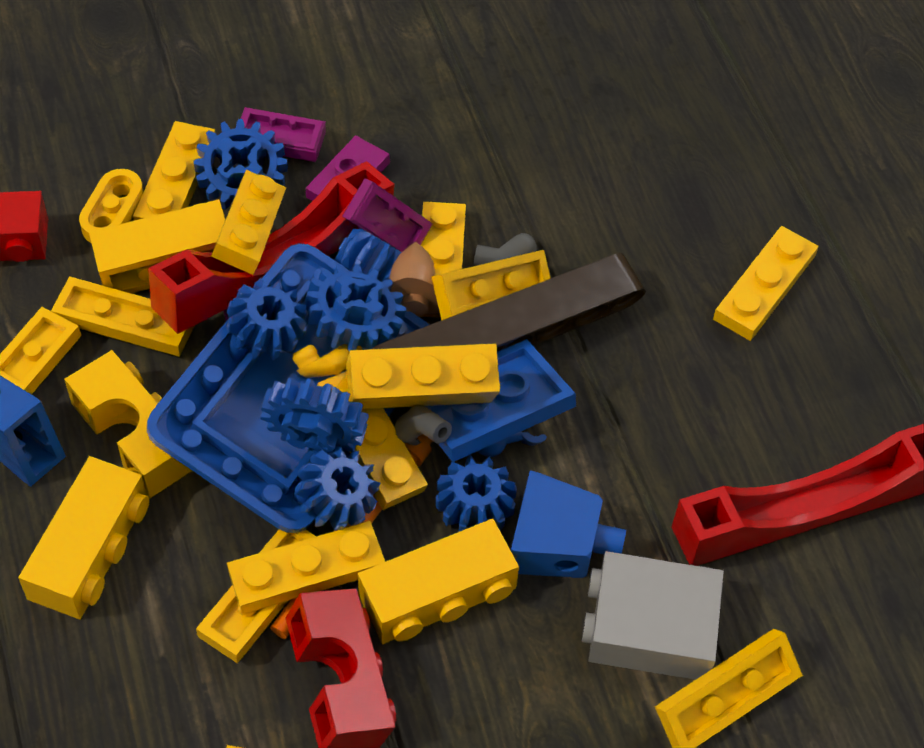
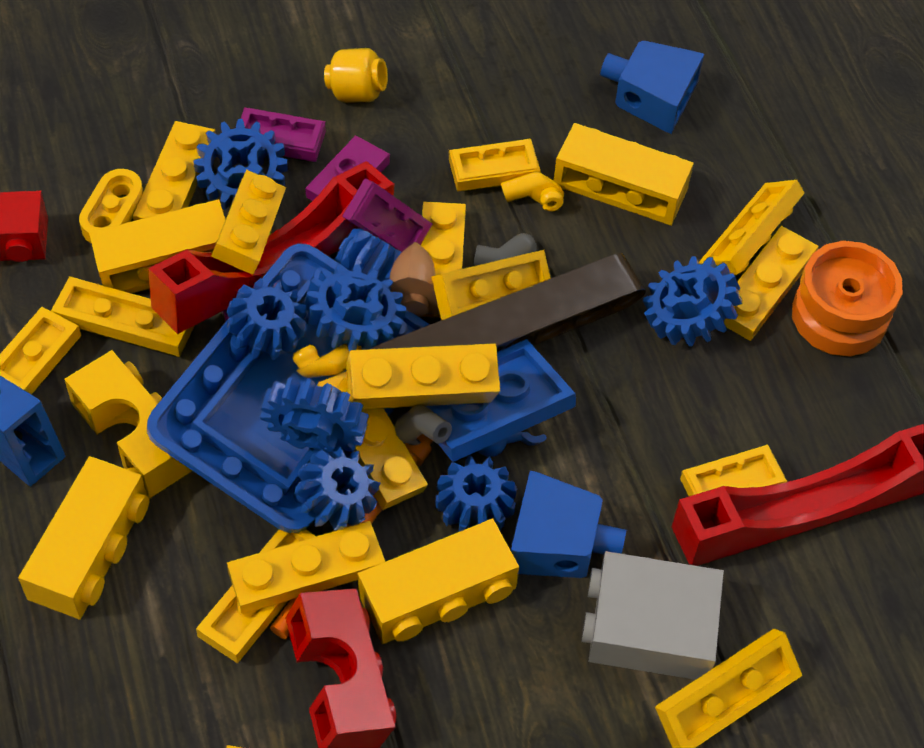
(356, 75): none -> yellow head
(492, 164): none -> yellow plate
(536, 186): none -> yellow arm
(623, 173): none -> yellow brick
(654, 82): none -> blue torso
(692, 301): none -> blue gear
(742, 470): none -> yellow plate
(755, 225): none -> yellow plate
(846, 298): none -> orange wheel

